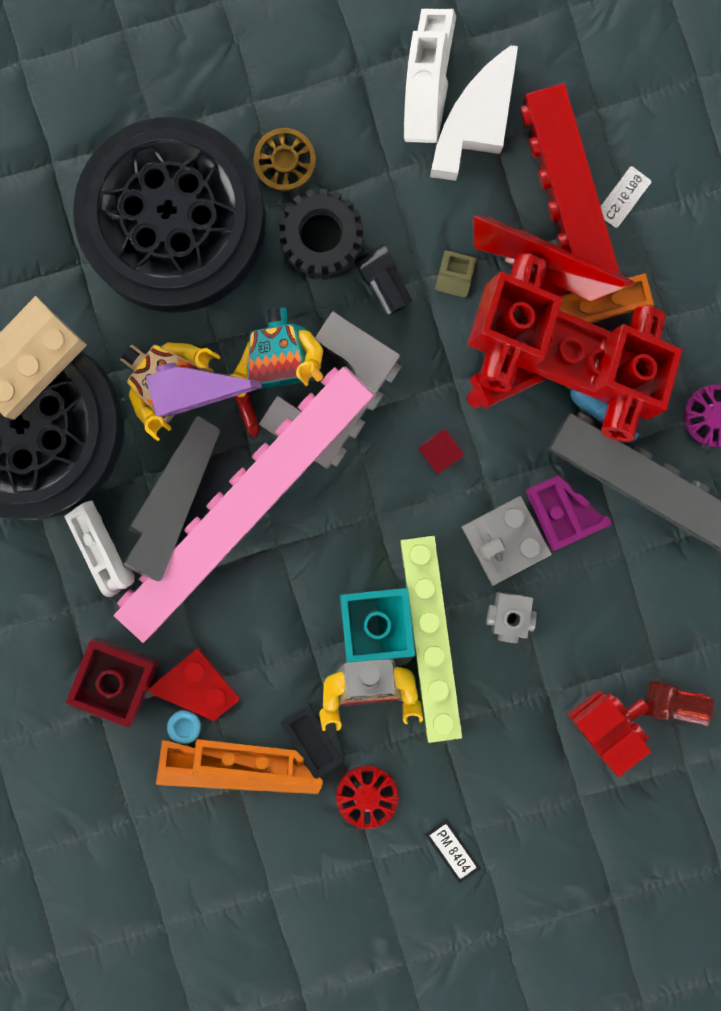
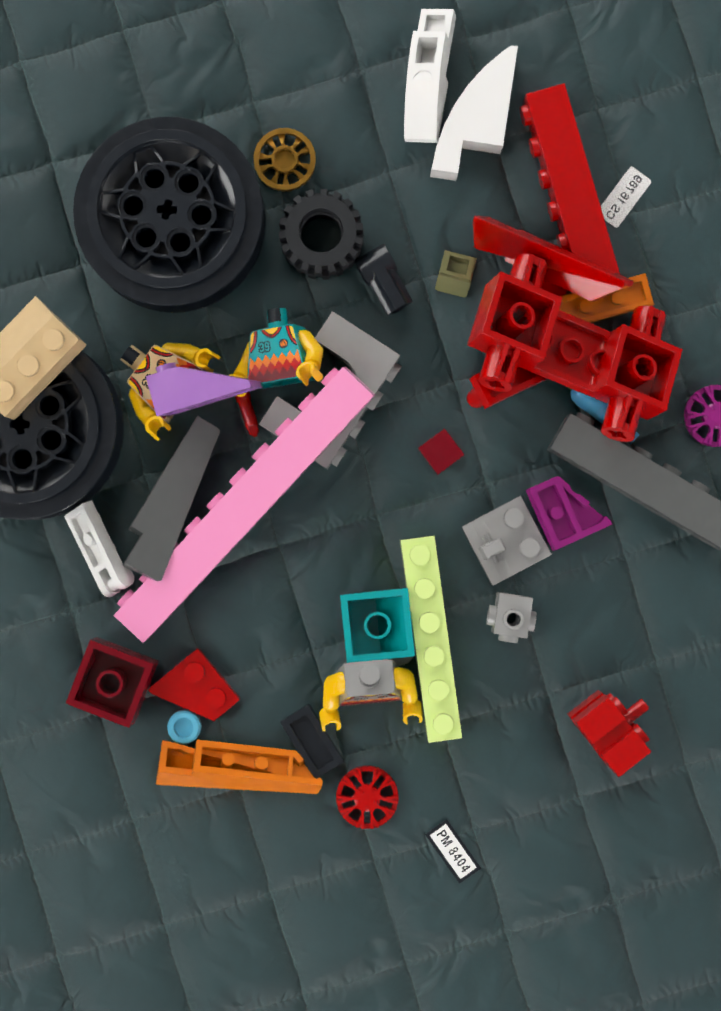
(670, 702): clear red piece -> none

